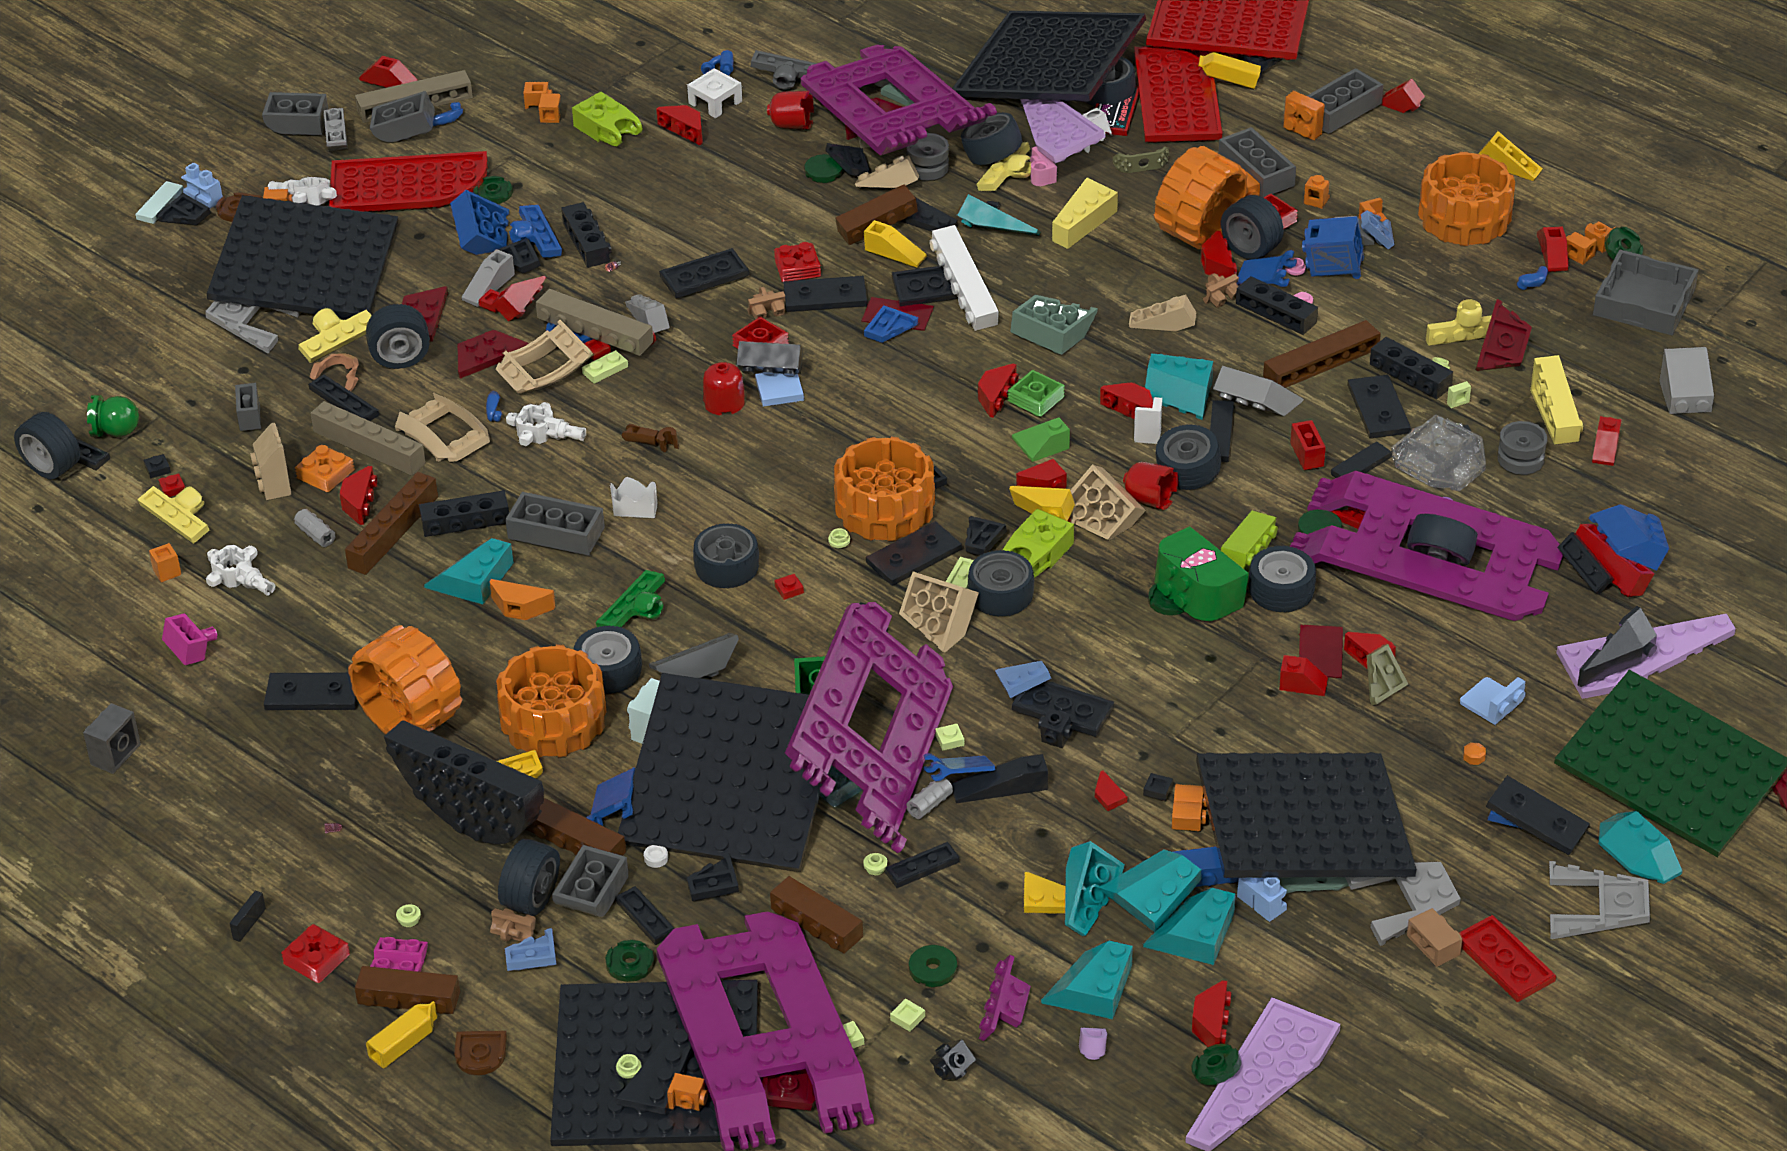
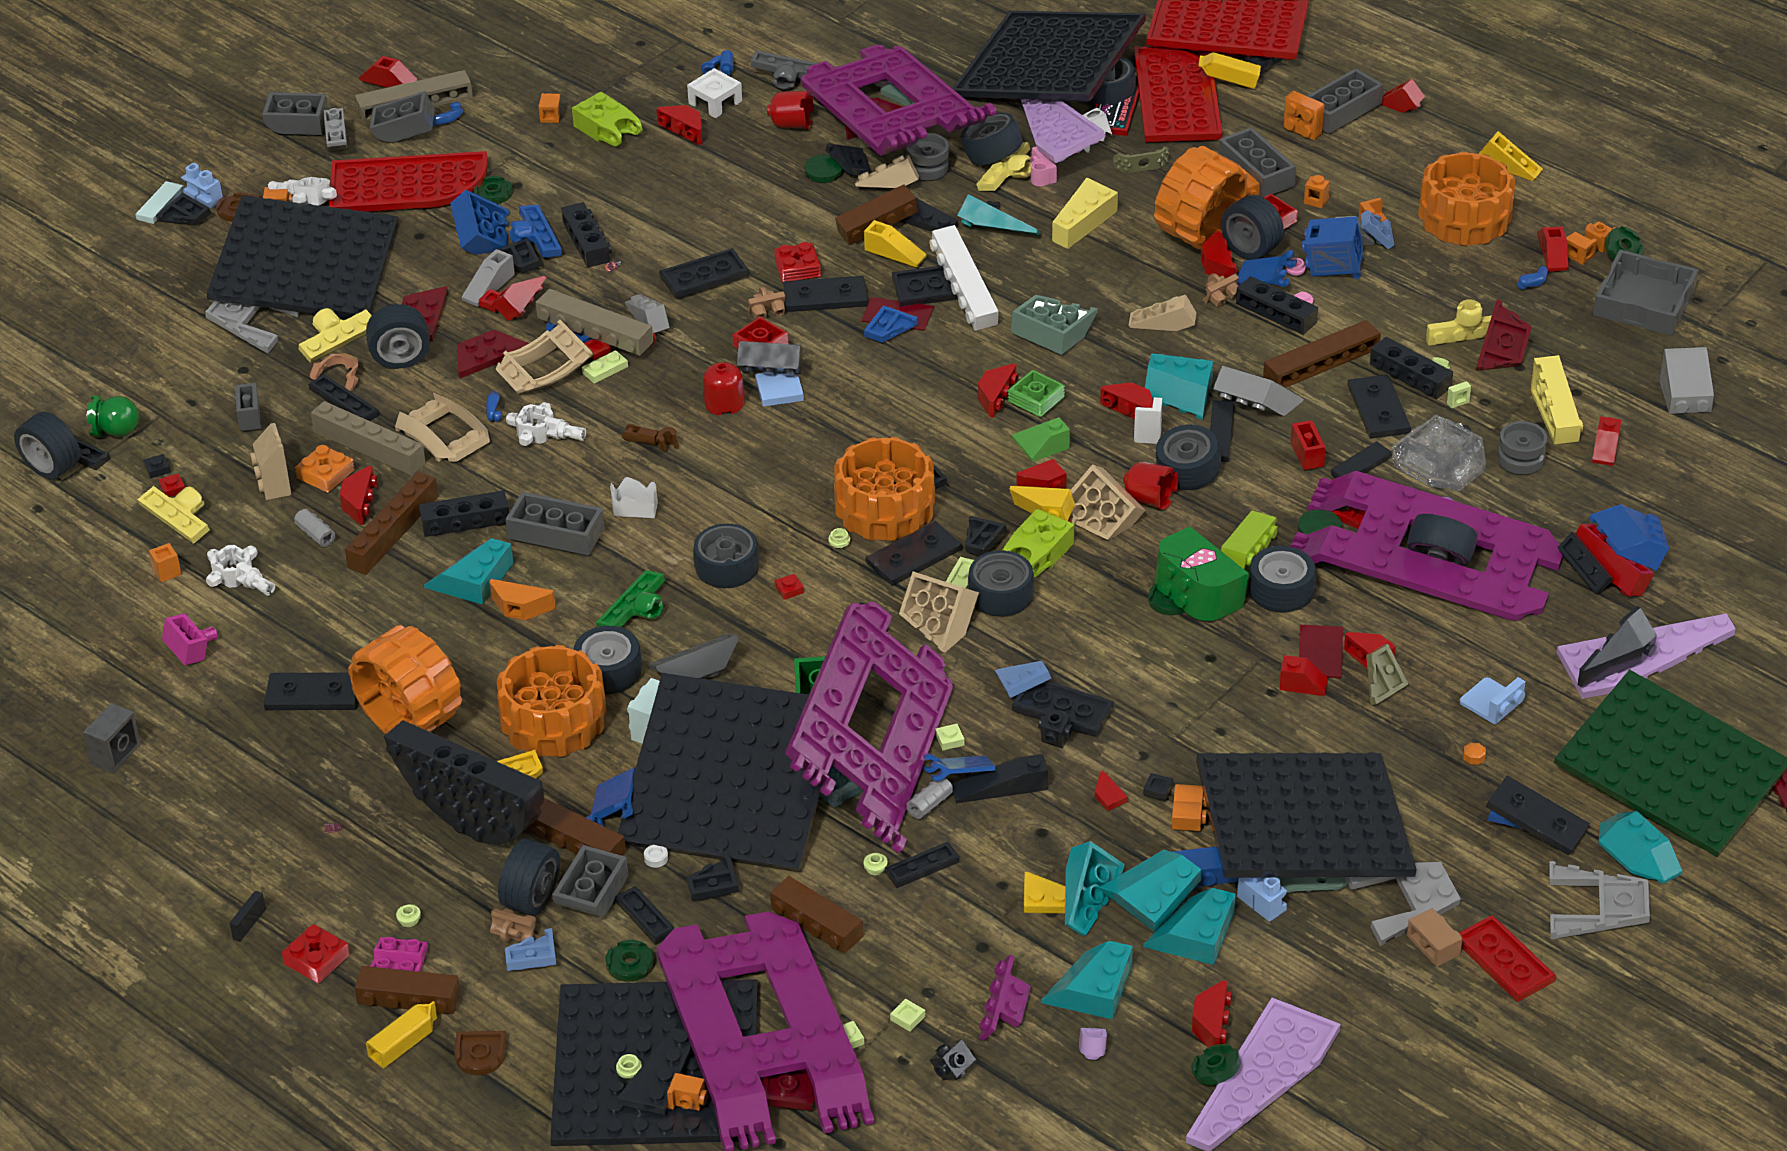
(533, 92): orange brick -> none
(933, 955): dark green tile -> none

